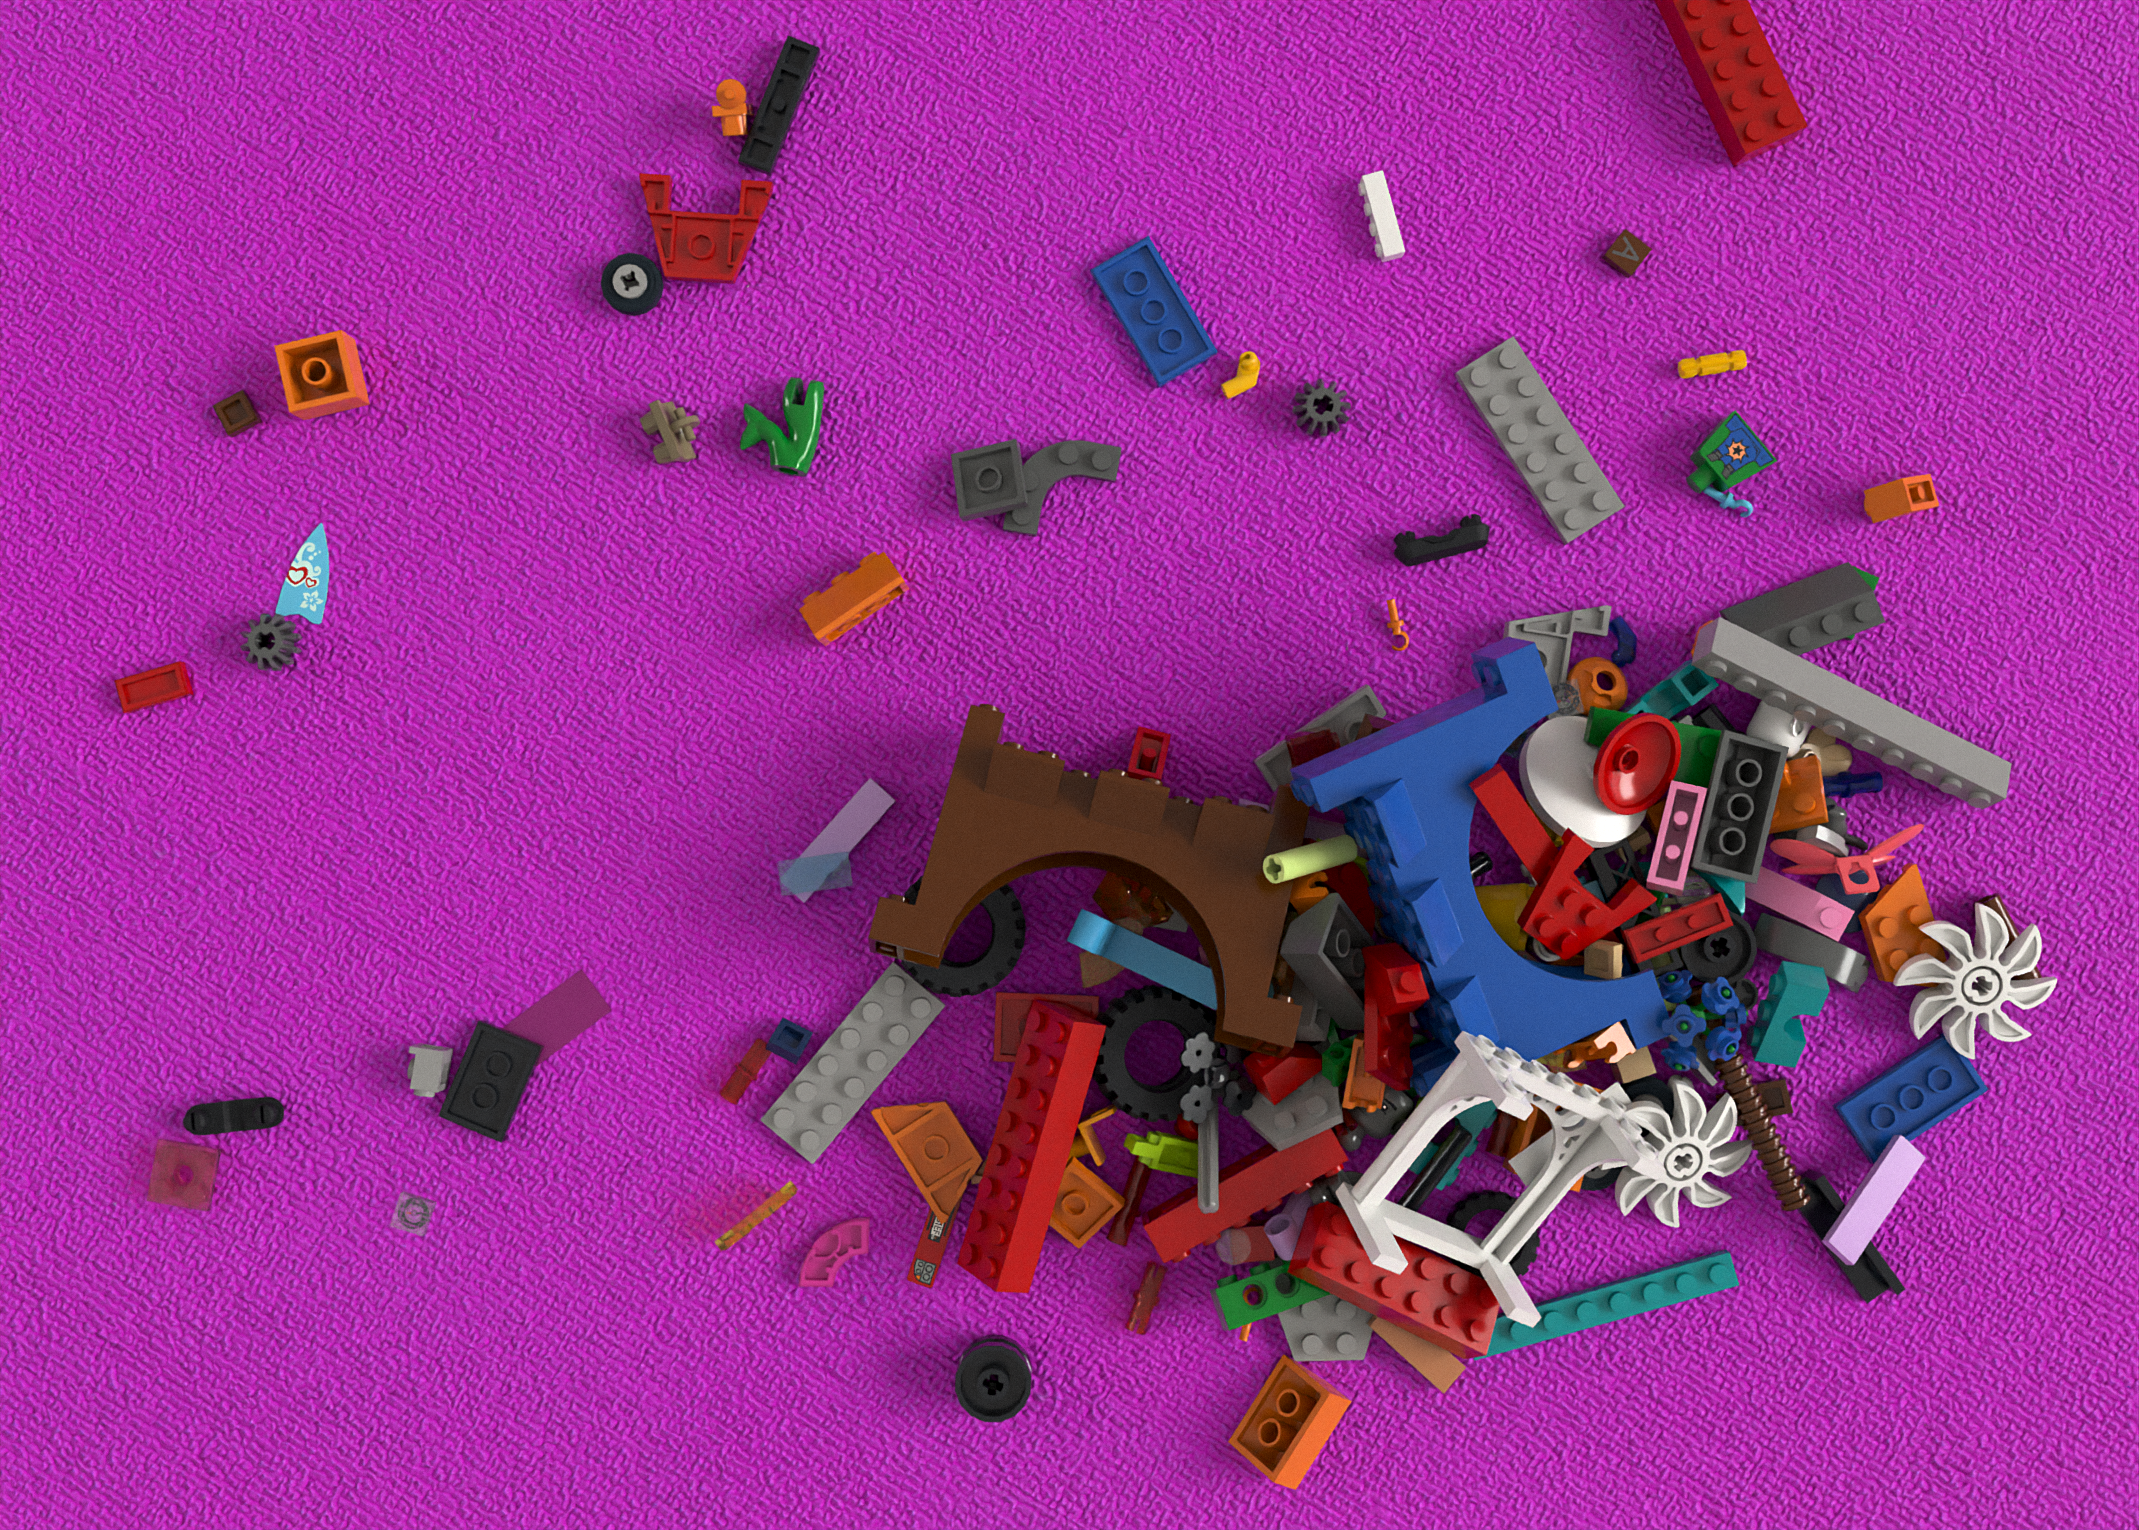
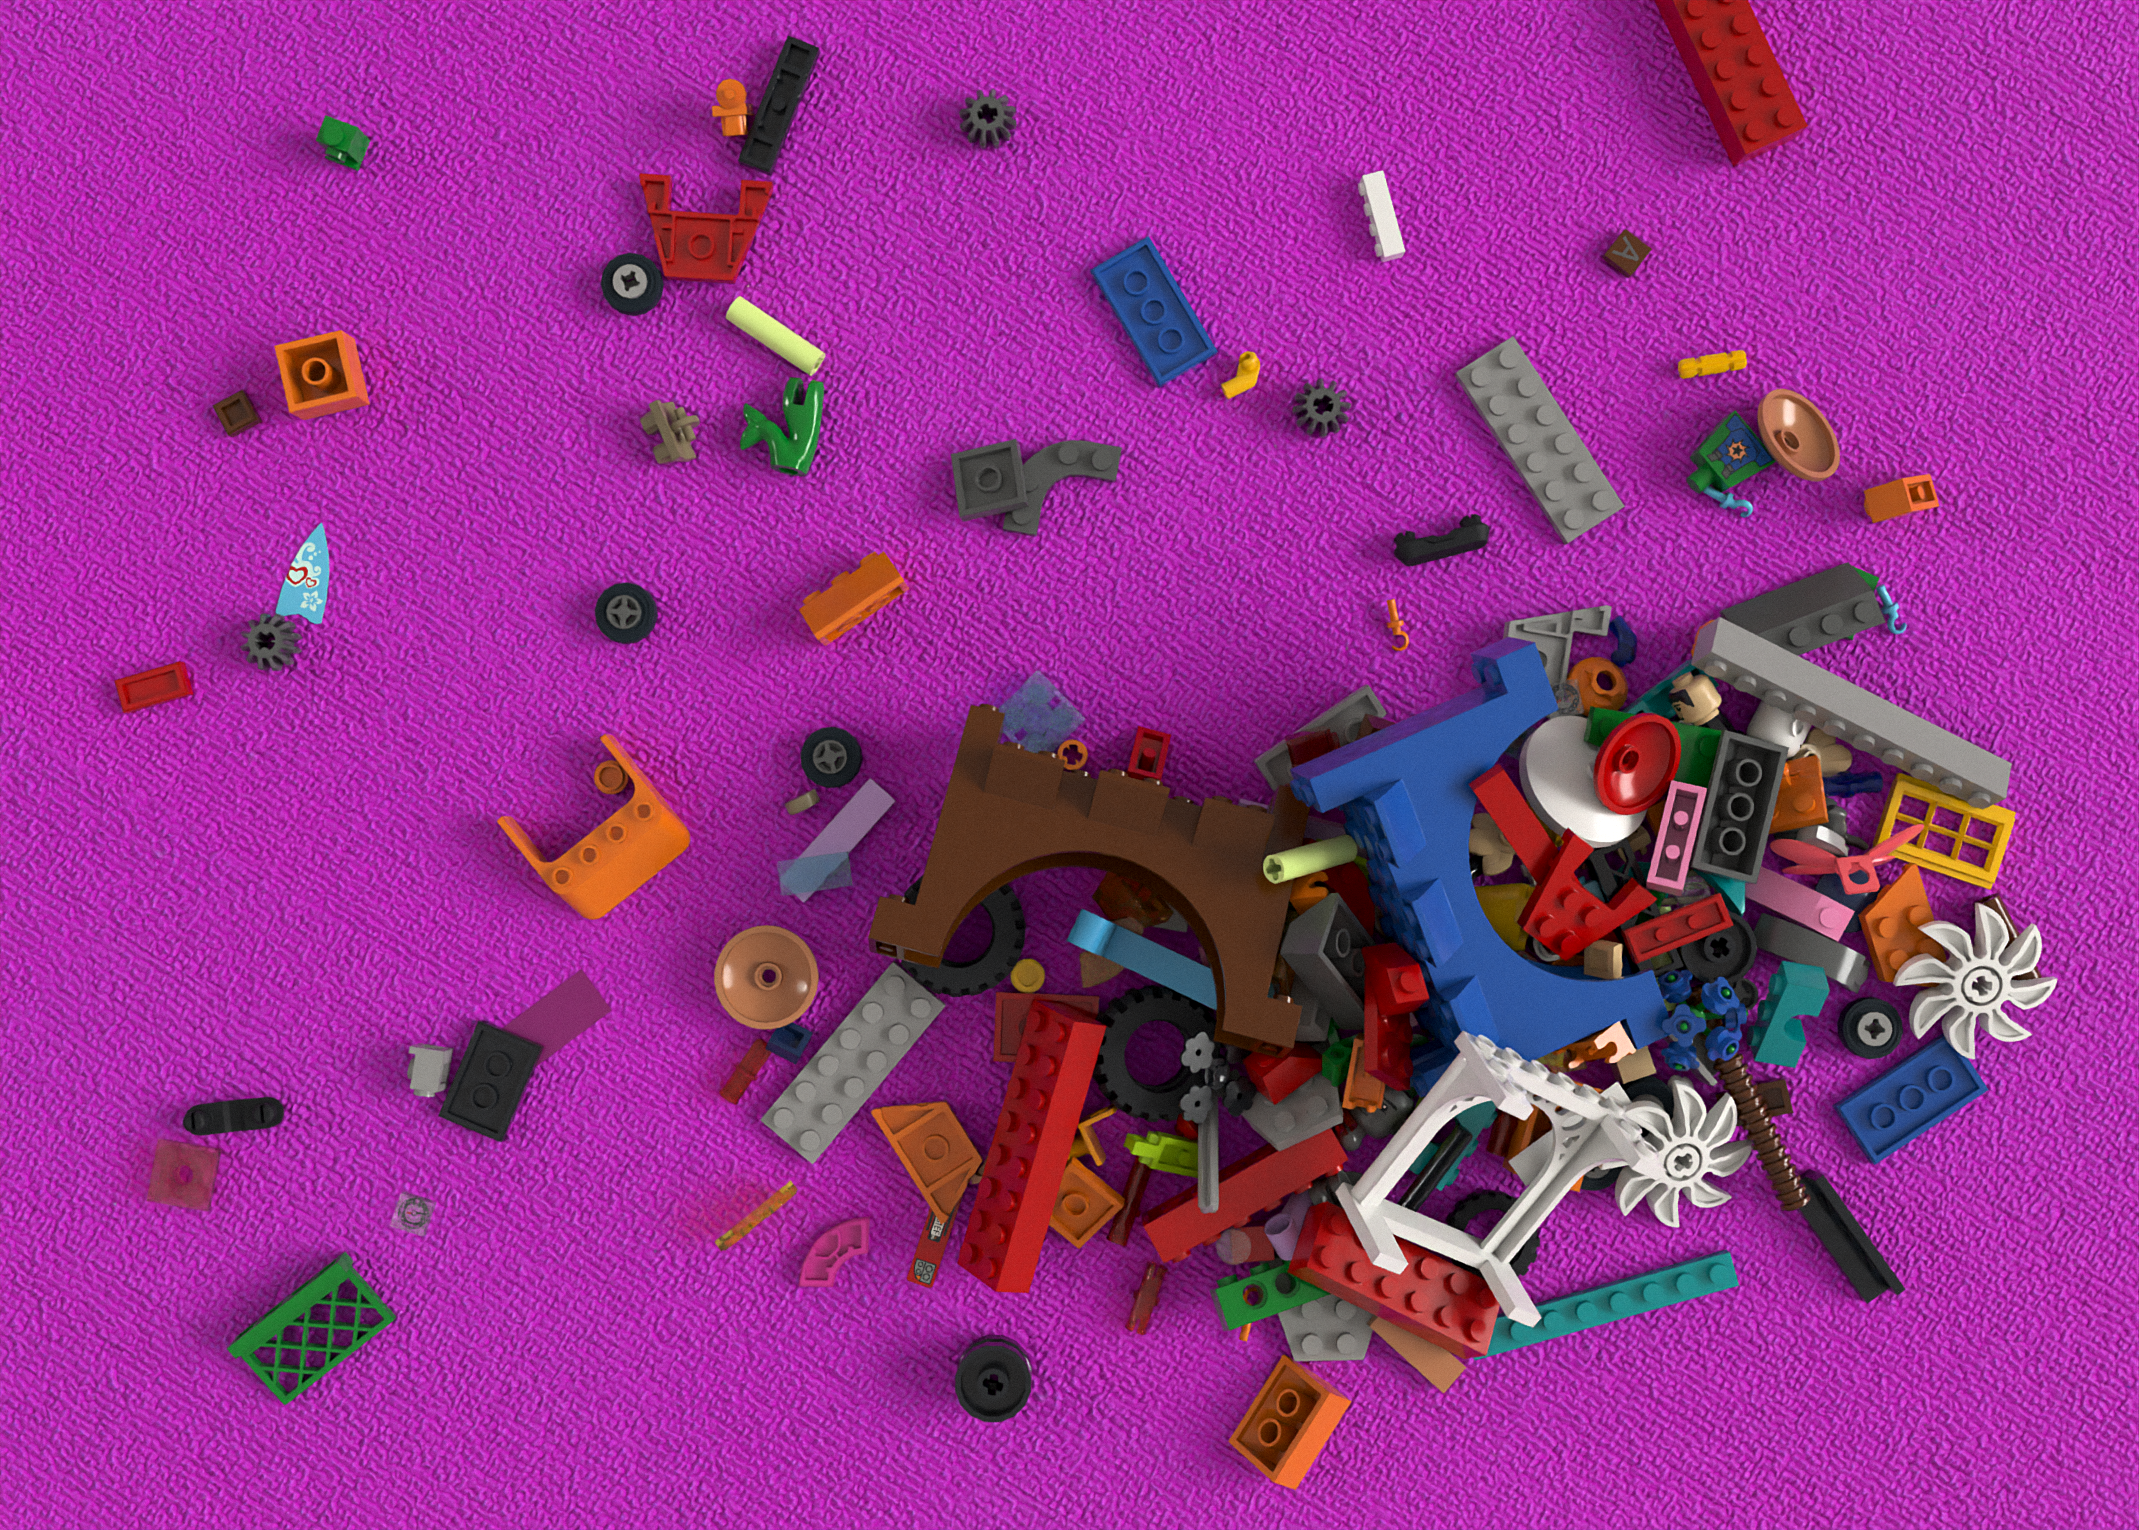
(287, 1313): none -> green fence
(343, 143): none -> green brick
(610, 777): none -> orange plate
(613, 612): none -> black wheel
(617, 853): none -> orange windscreen
(742, 983): none -> nougat dish
(775, 335): none -> yellowish green piece
(802, 802): none -> dark tan tile
(819, 757): none -> black wheel
(997, 110): none -> dark grey gear
(1027, 975): none -> yellow tile
(1030, 711): none -> clear light blue brick
(1081, 749): none -> orange bush
(1490, 843): none -> tan plate
(1694, 698): none -> tan head
(1797, 435): none -> nougat dish
(1856, 1025): none -> black wheel
(1873, 1199): lavender tile -> none
(1890, 609): none -> medium azure hand
(1936, 861): none -> yellow piece

